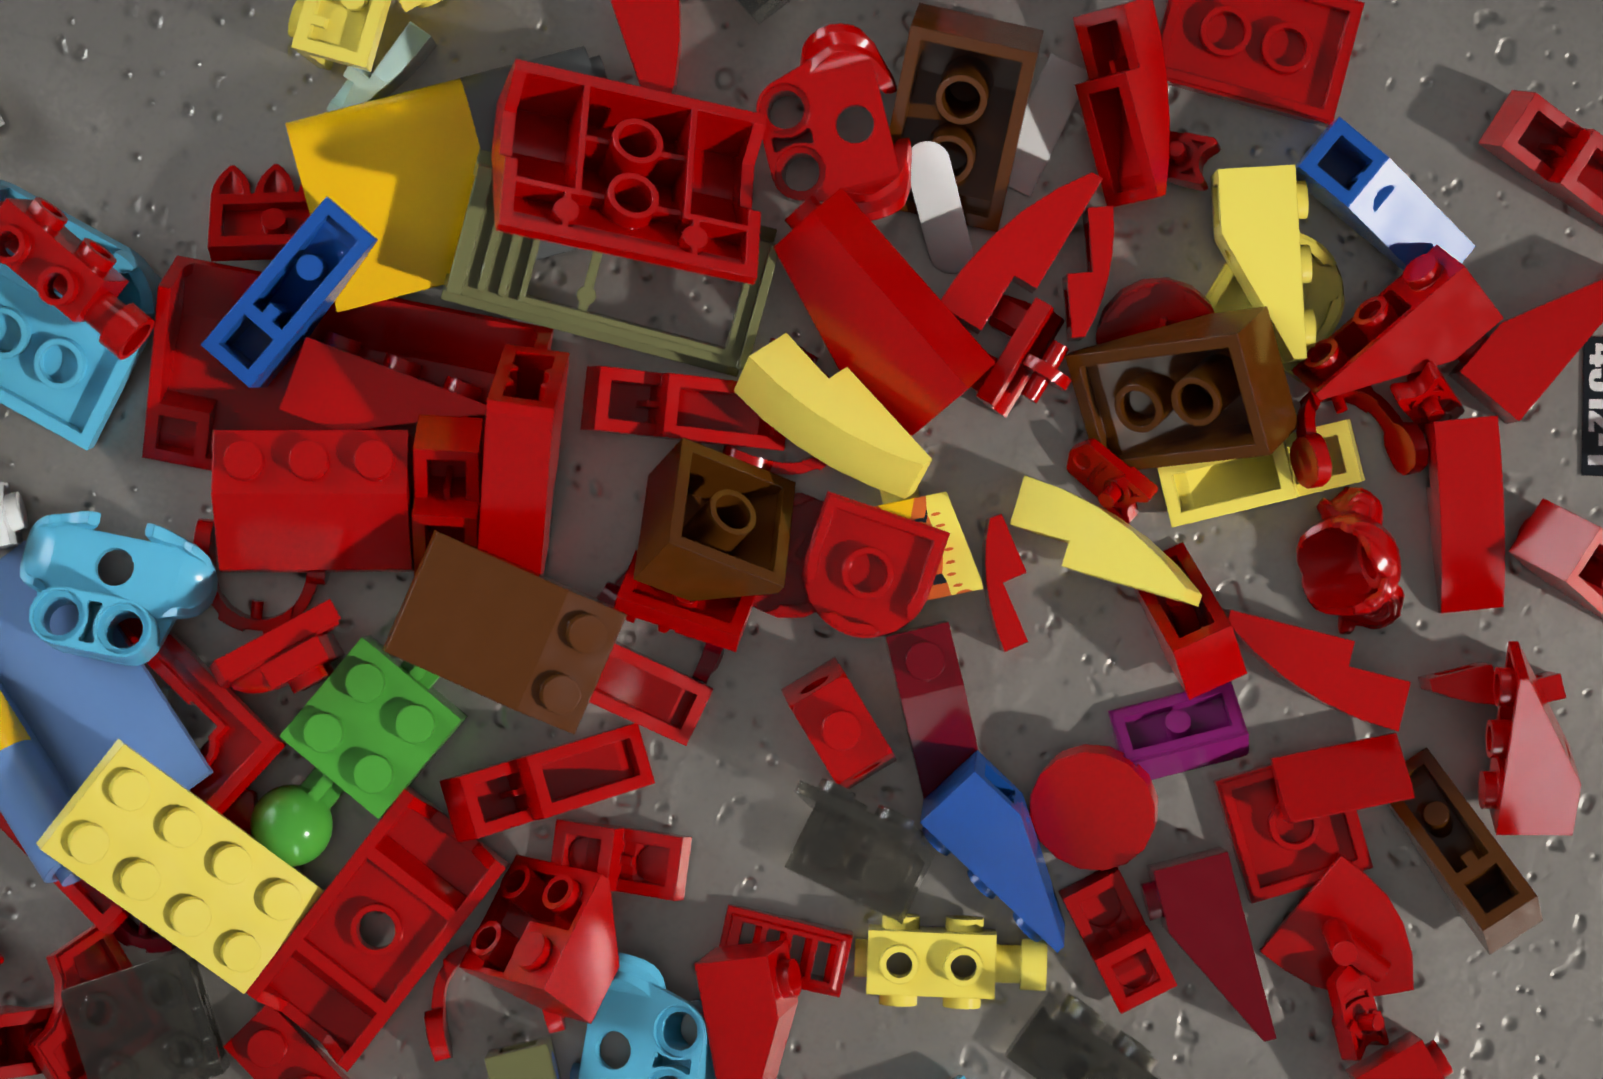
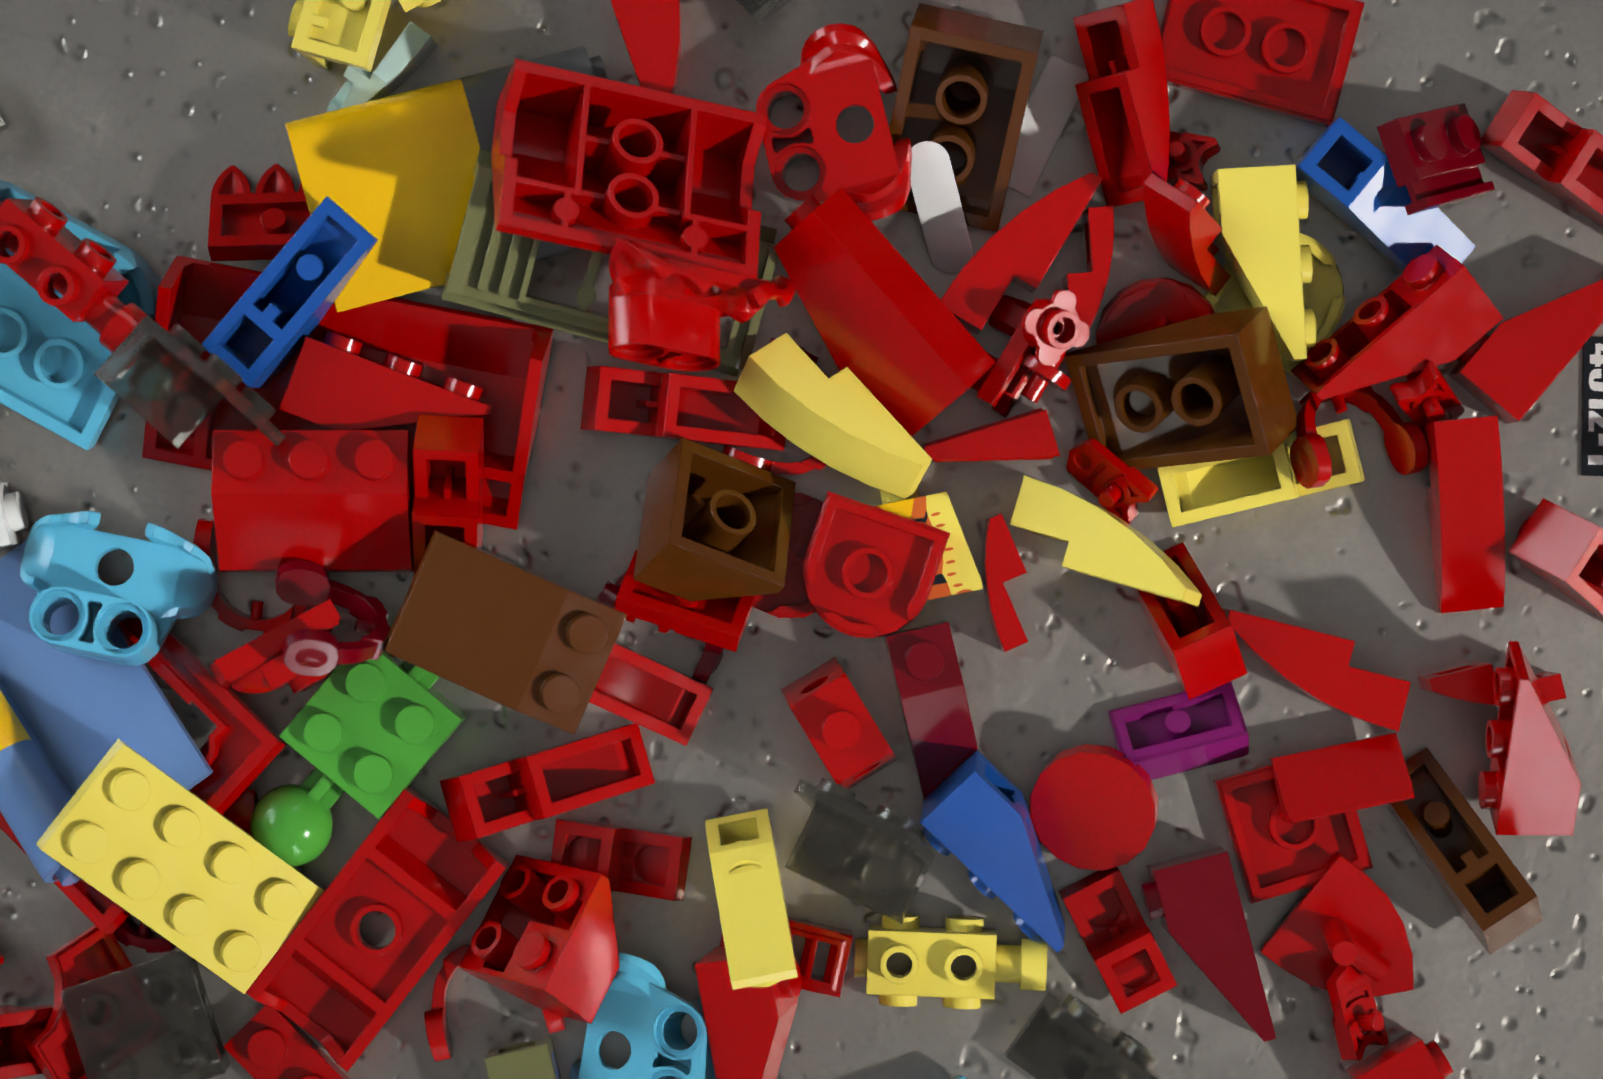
(175, 388): none -> clear smoke bracket
(317, 651): none -> dark red piece
(522, 454): red slope -> none
(671, 309): none -> red piece
(750, 899): none -> light yellow slope
(1013, 438): none -> red slope
(1040, 321): none -> plate
(1184, 231): none -> red slope
(1352, 562): red hair -> none
(1435, 157): none -> dark red plate

